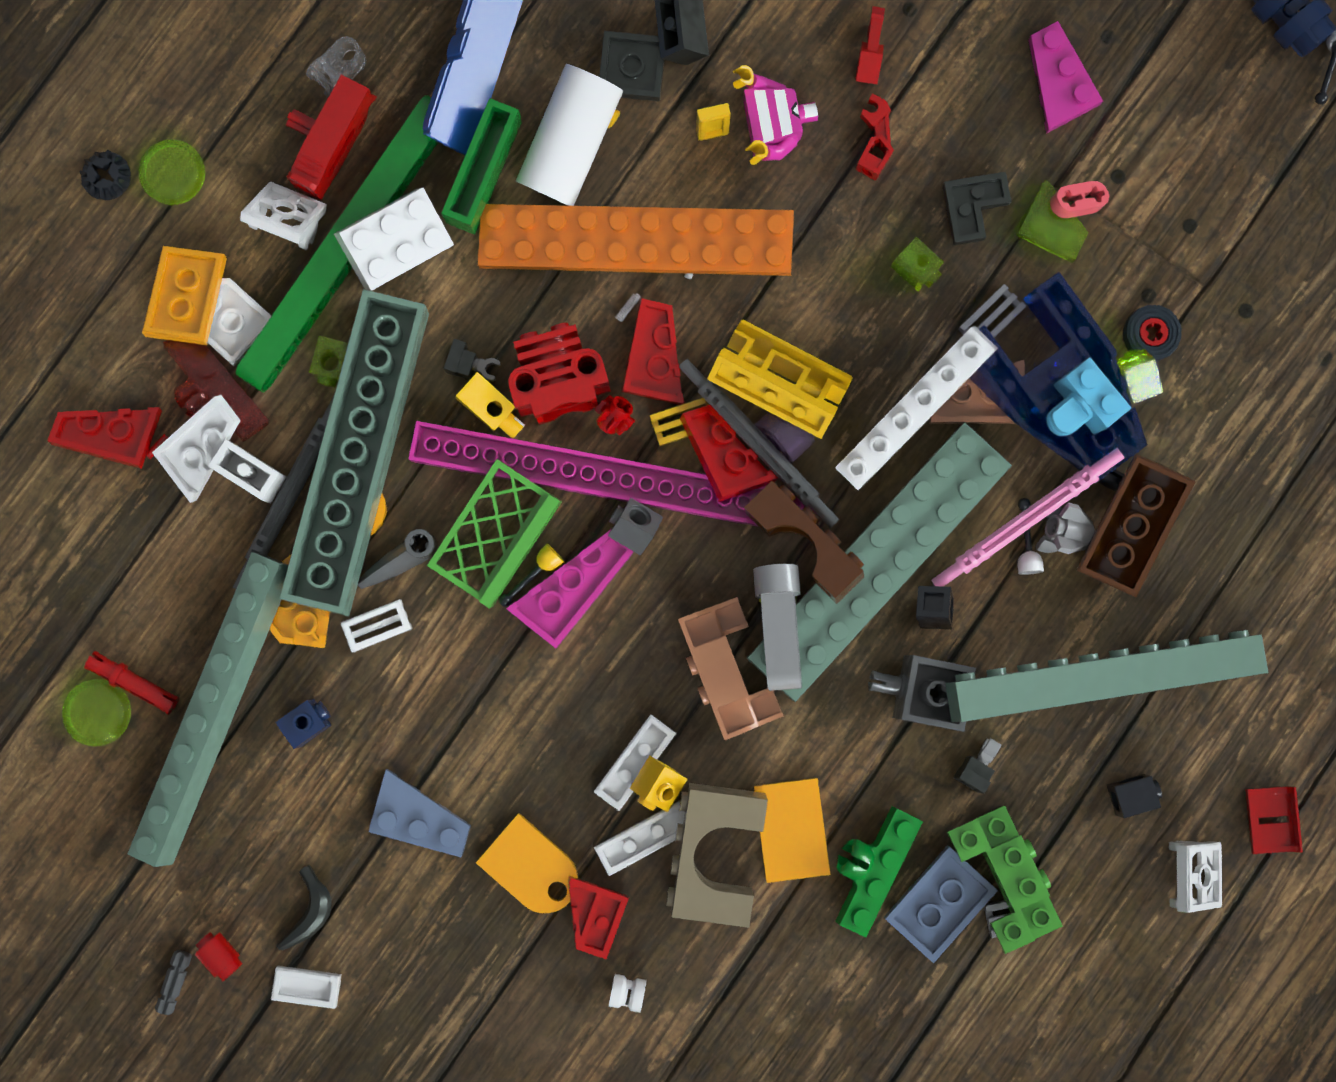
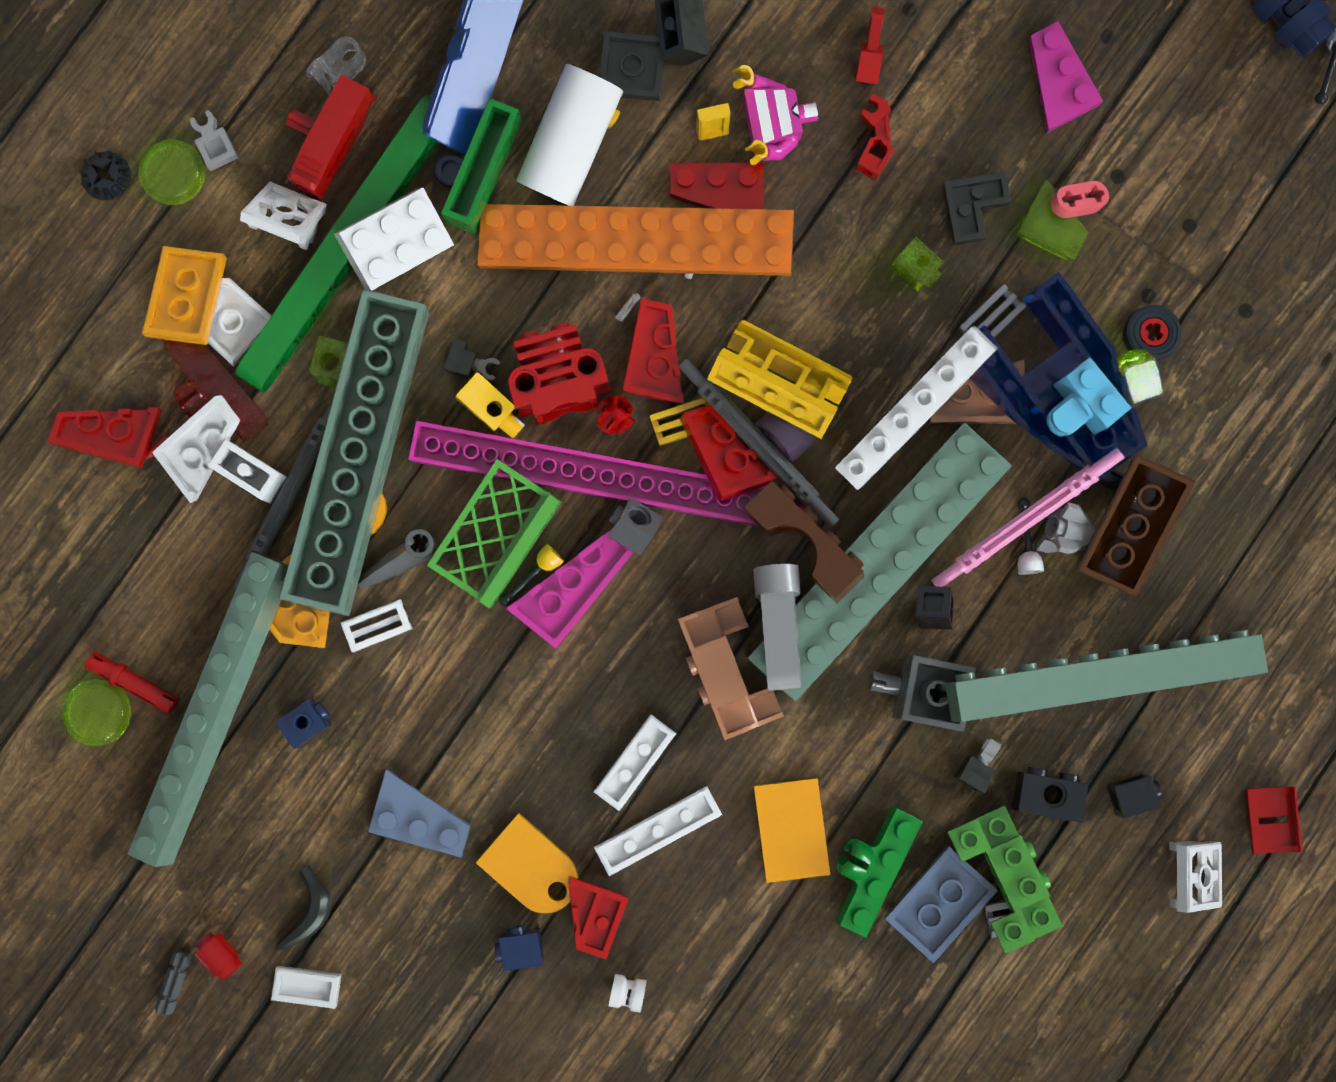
(214, 144): none -> light grey plate
(447, 169): none -> dark blue tile
(519, 948): none -> dark blue brick
(657, 785): yellow brick -> none
(693, 894): dark tan arch -> none
(718, 185): none -> red wing
(1069, 800): none -> black brick

